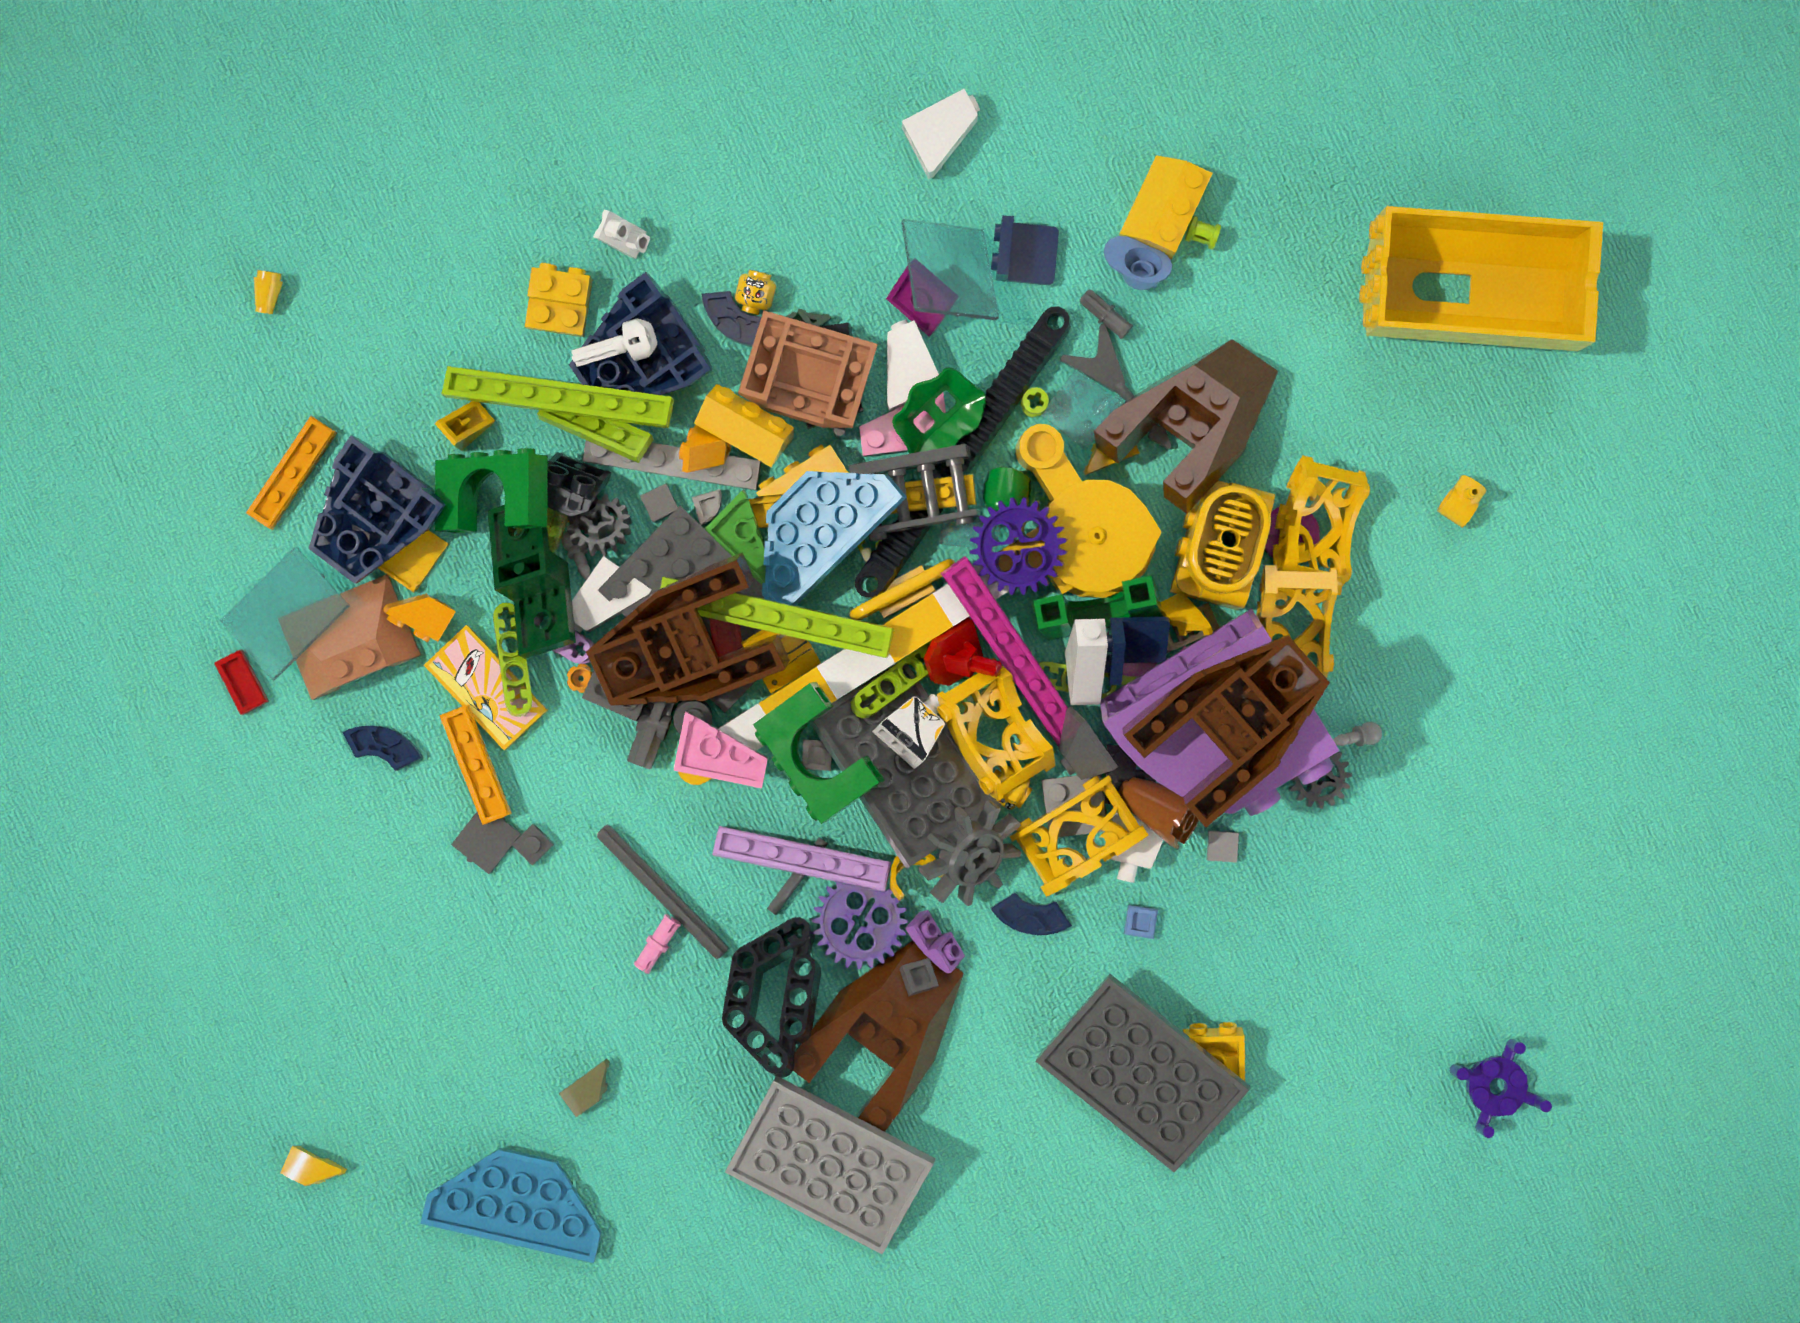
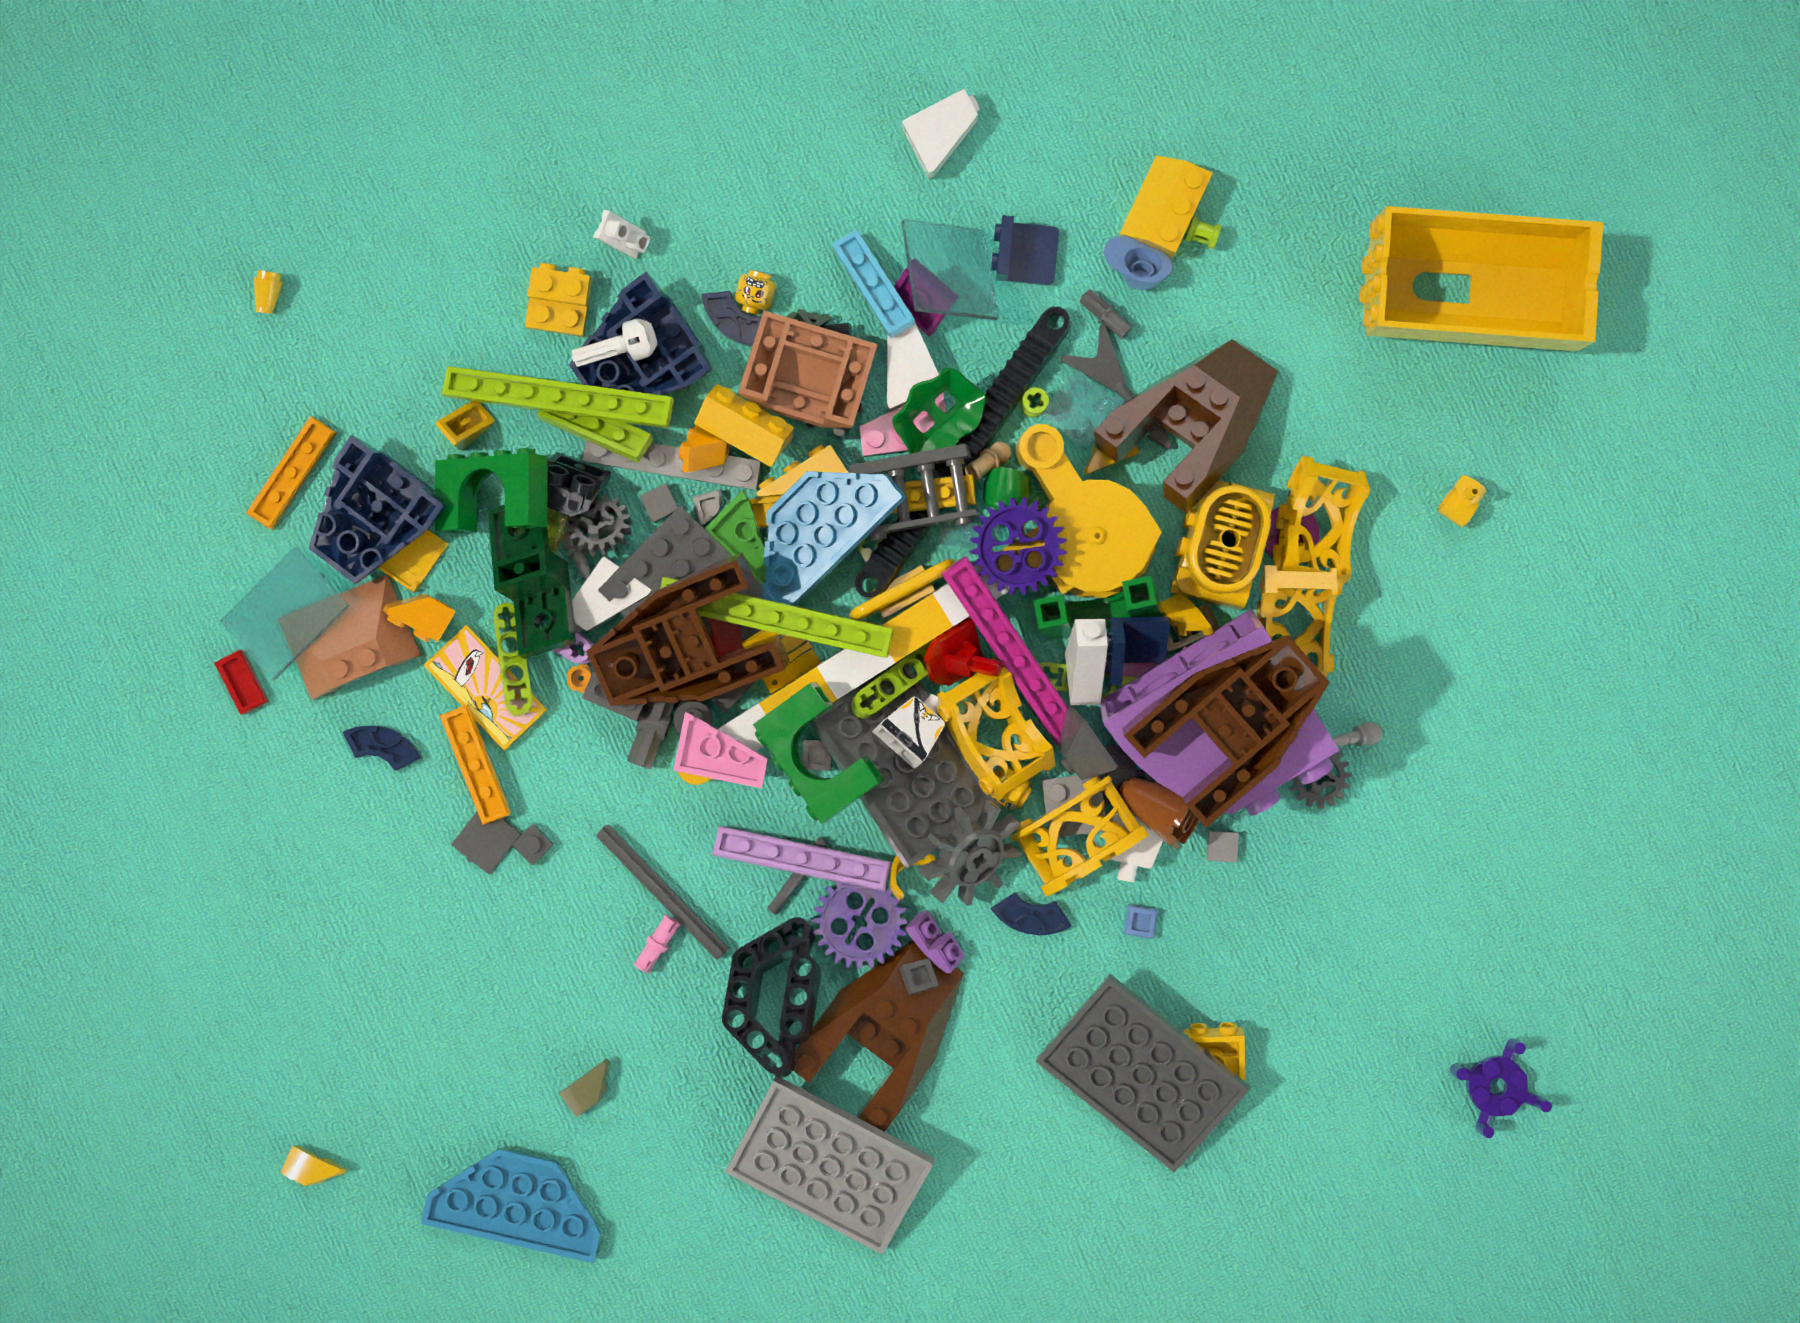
(873, 284): none -> medium azure plate
(989, 459): none -> tan pin

